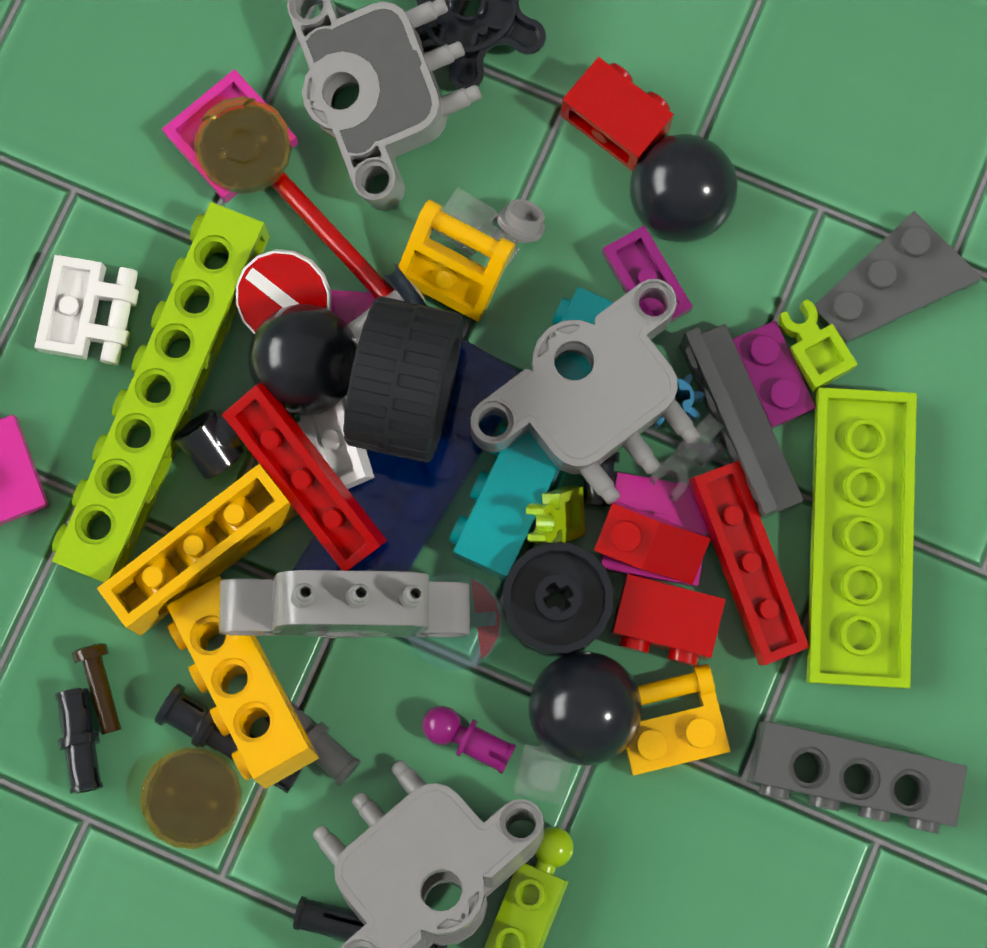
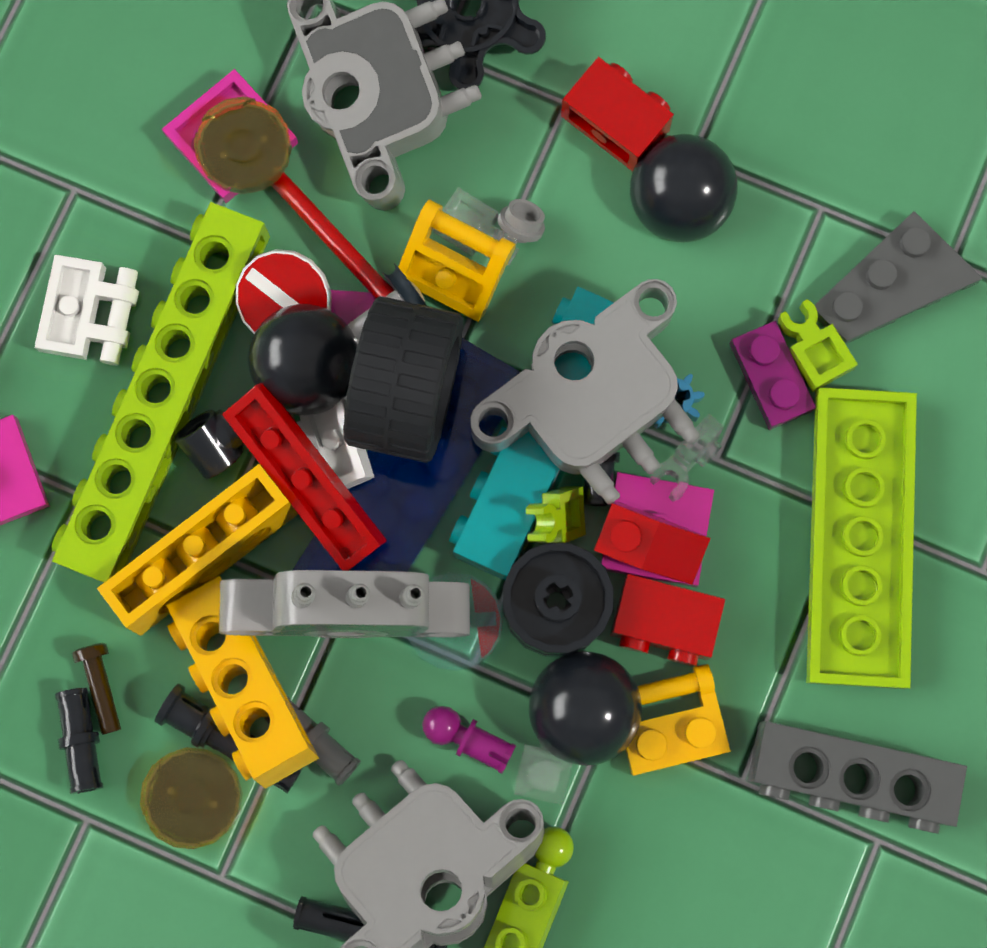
(637, 259): magenta plate -> none
(746, 429): dark grey fence -> none
(749, 563): red plate -> none

